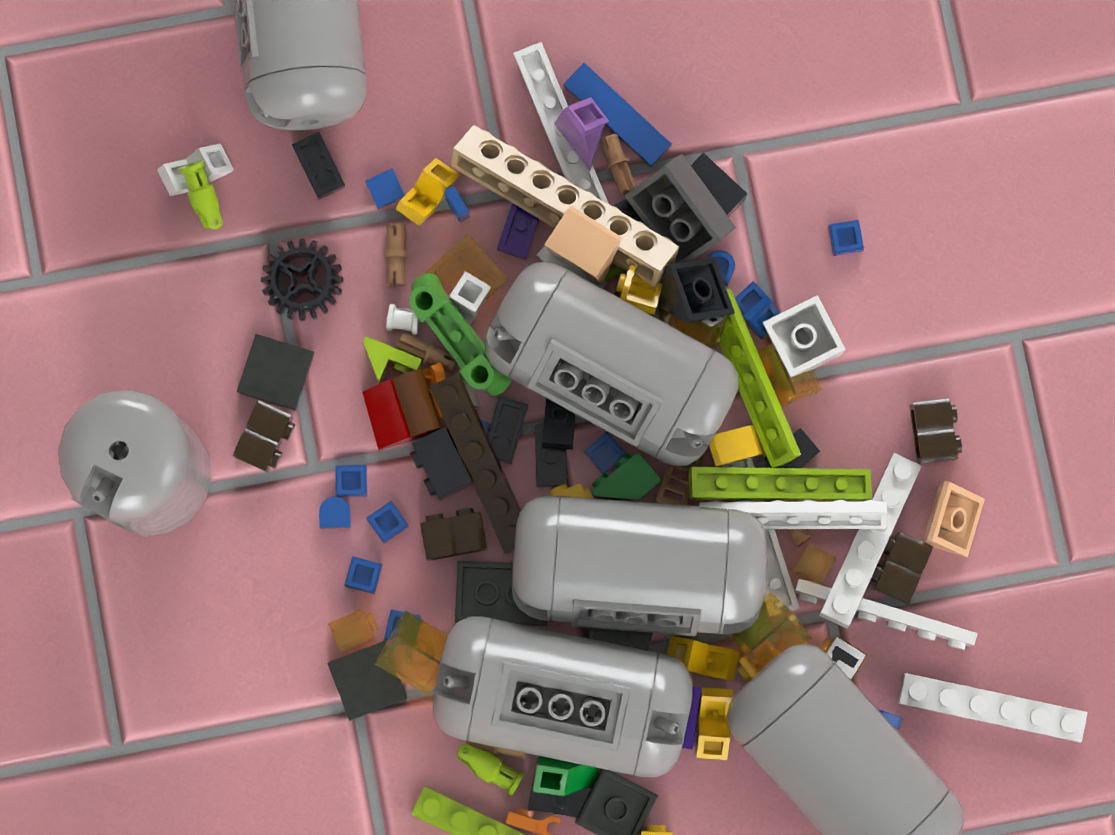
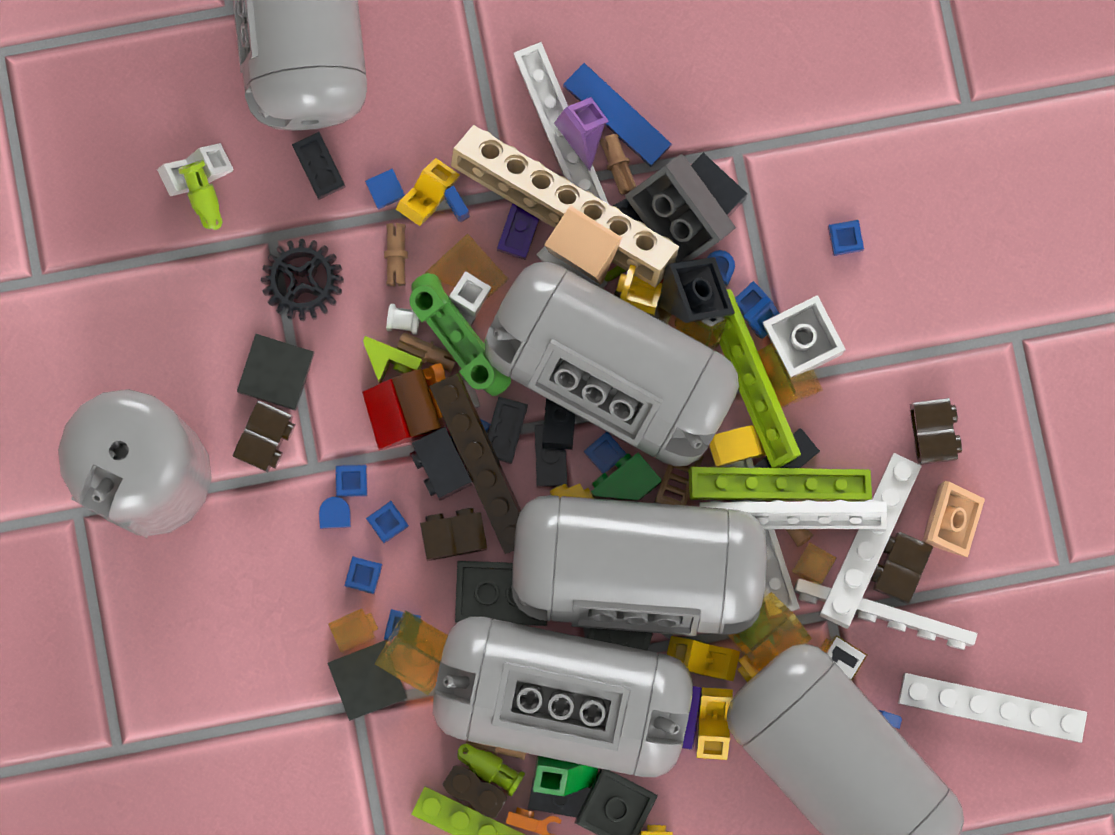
(467, 786): none -> dark brown brick

